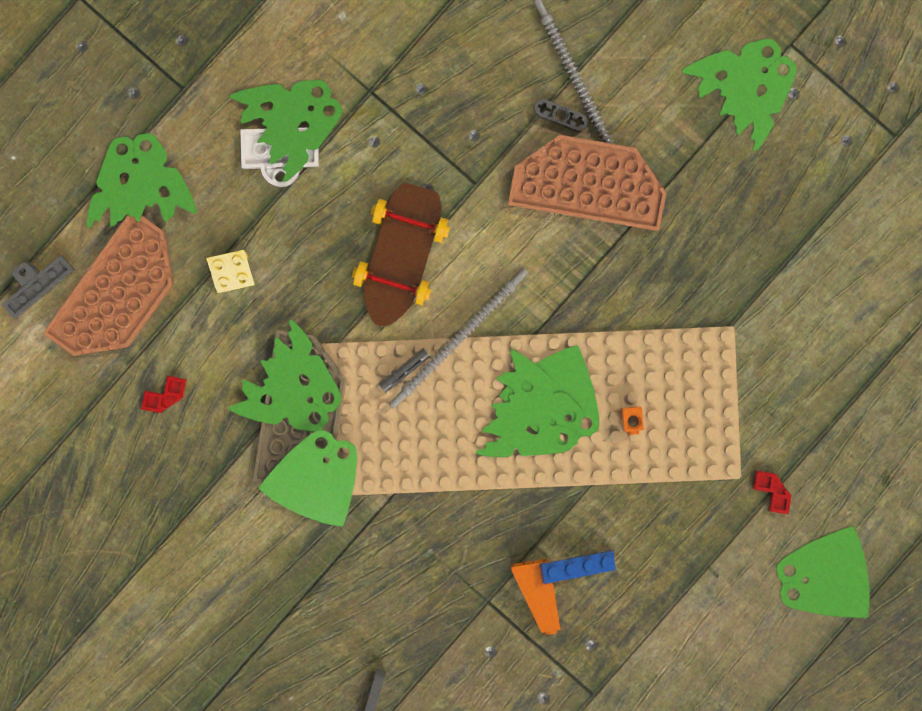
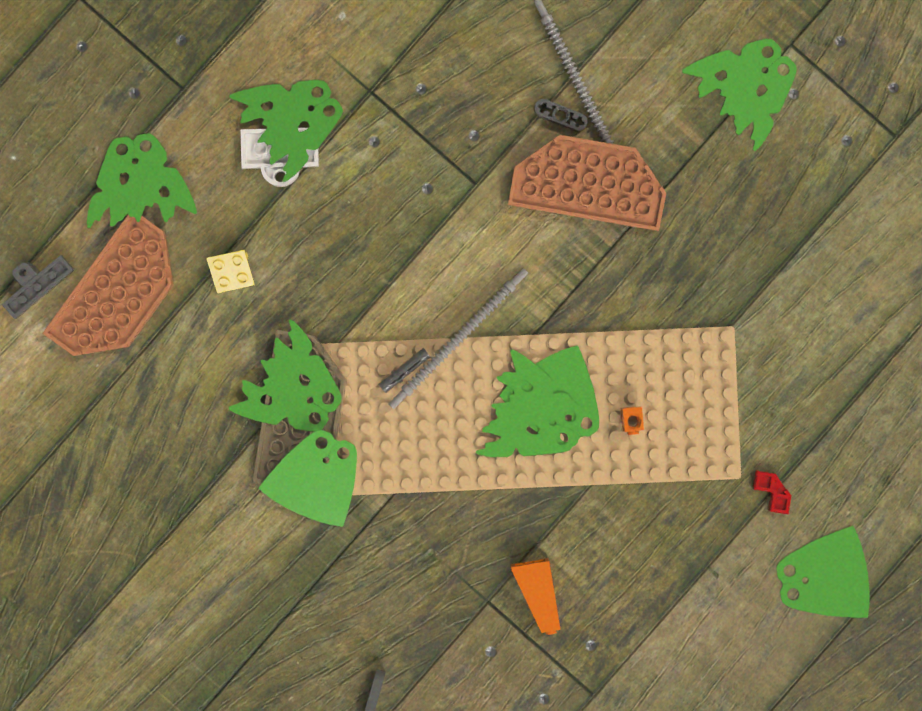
(159, 402): red tile -> none
(401, 252): reddish brown piece -> none
(577, 566): blue plate -> none

